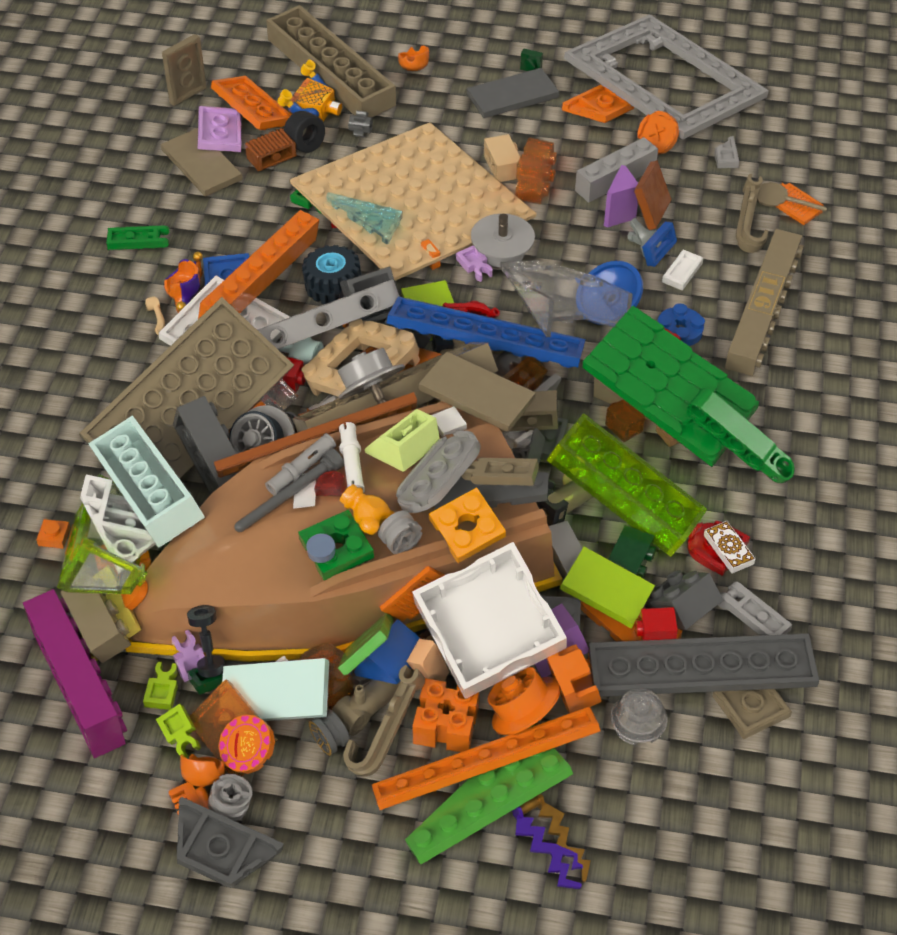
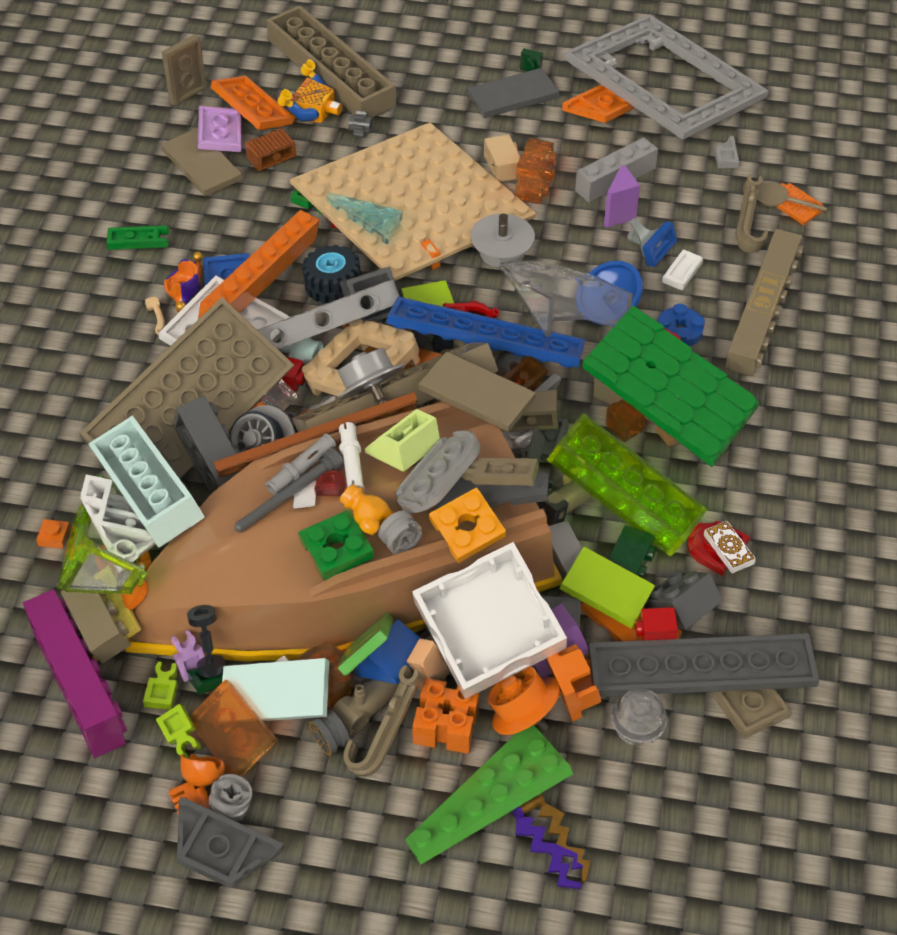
(246, 744): orange tile -> none
(314, 133): black tyre -> none
(321, 548): sand blue tile -> none
(402, 603): orange window -> none
(414, 60): orange hair -> none
(449, 421): white tile -> none
(474, 261): lavender plate -> none
(485, 758): orange tile -> none
(652, 195): dark orange tile -> none
(660, 130): orange tile -> none
(740, 436): green piece -> none
(753, 611): light grey plate -> none

